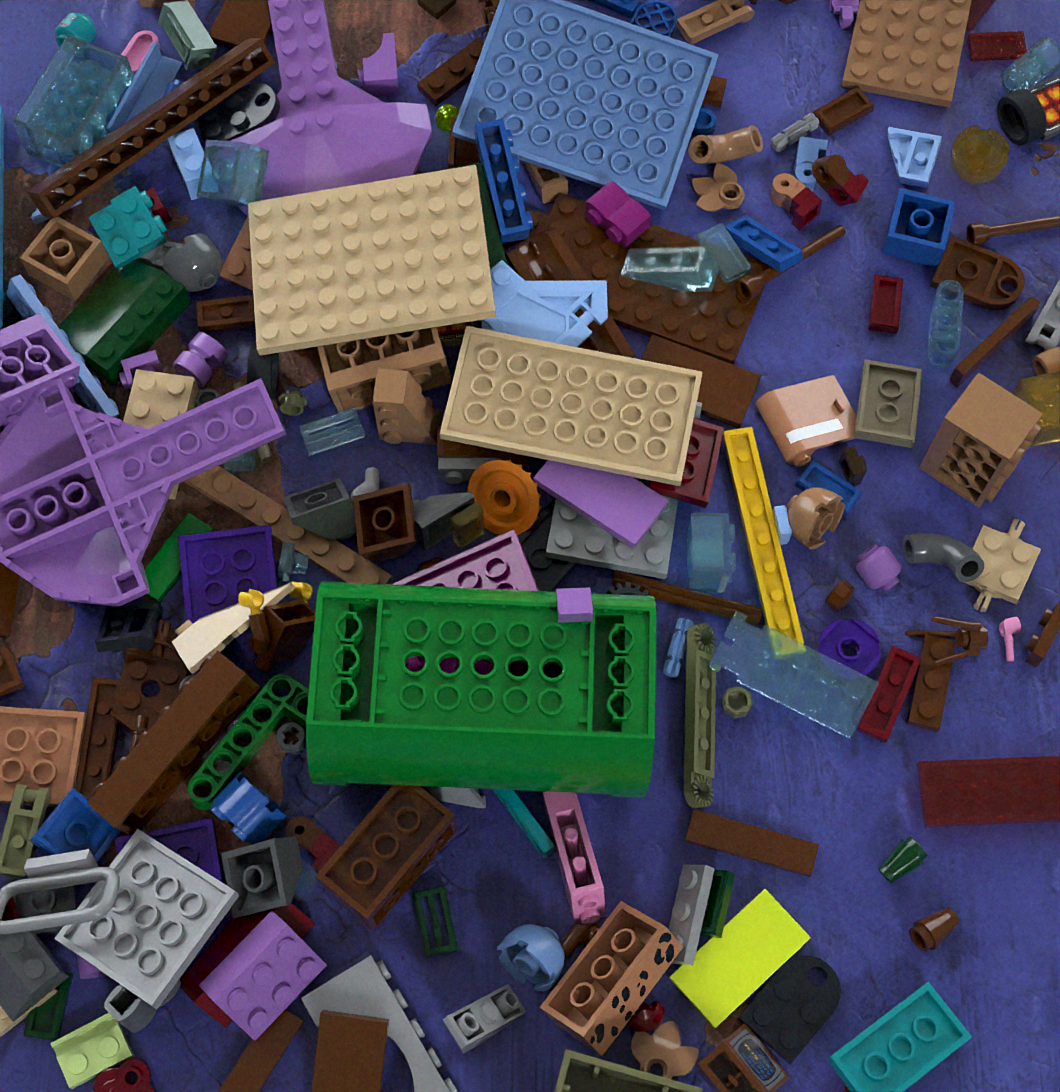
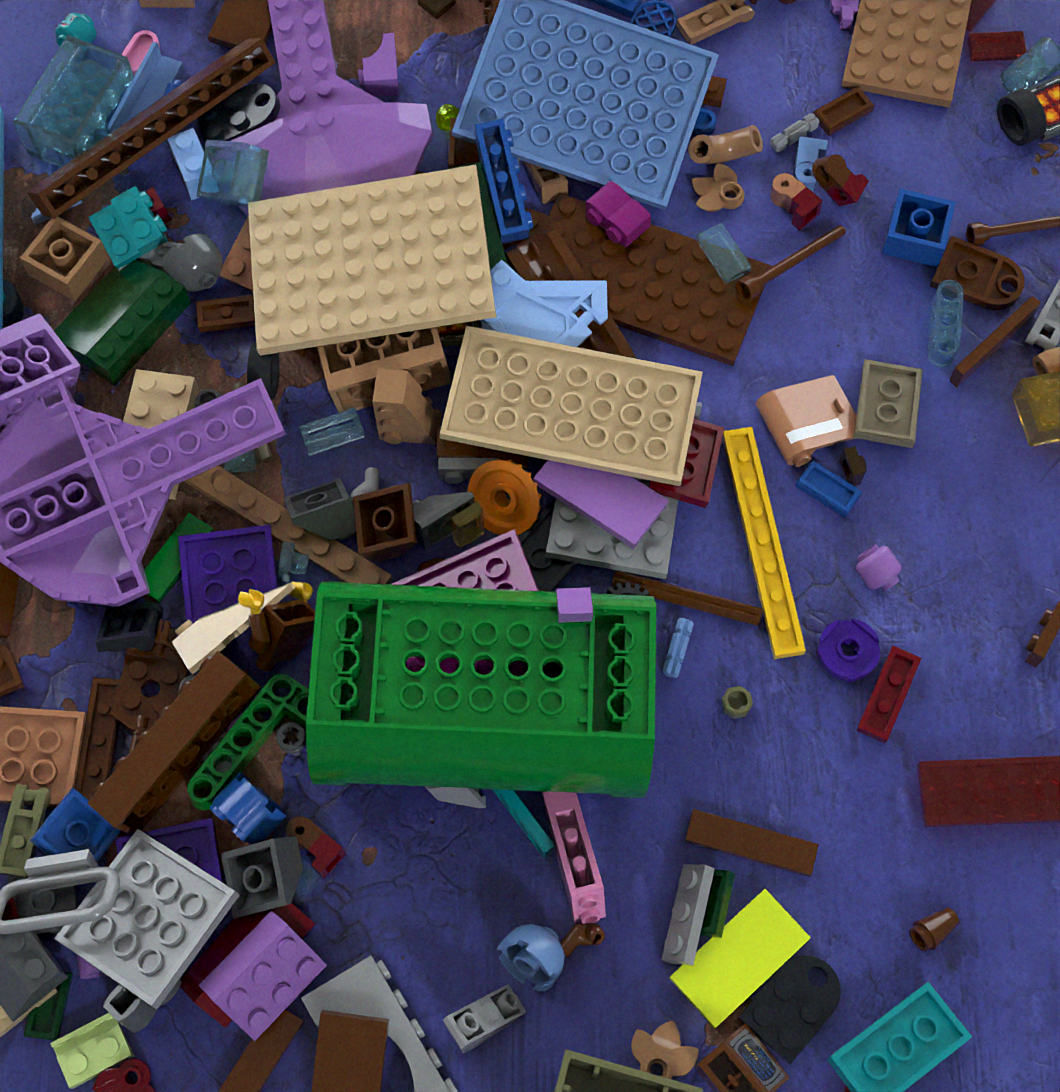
(88, 386): medium blue plate -> none
(147, 361): medium lavender bracket -> none
(187, 34): sand green window -> none
(201, 358): medium lavender wheel -> none
(292, 402): olive plate -> none
(387, 853): reddish brown brick -> none
(440, 949): dark green tile -> none
(451, 74): reddish brown plate -> none
(611, 977): nougat brick -> none
(647, 1017): dark red plate -> none
(673, 267): clear light blue slope -> none
(699, 717): olive plate -> none
(709, 552): clear light blue brick -> none
(723, 387): reddish brown tile -> none
(764, 243): blue plate -> none
(782, 524): light blue tile -> none
(795, 675): clear light blue hinge -> none
(813, 514): medium nougat cylinder -> none
(840, 595): reddish brown tile -> none
(885, 304): dark red tile -> none
(902, 860): dark green cone -> none
(913, 155): light blue wing -> none
(930, 684): reddish brown plate -> none
(943, 551): dark grey cylinder -> none
(970, 637): reddish brown plant -> none
(979, 155): clear yellow cylinder -> none
(981, 441): medium nougat brick -> none
(1006, 564): tan plate -> none
(1007, 629): bright pink hand -> none

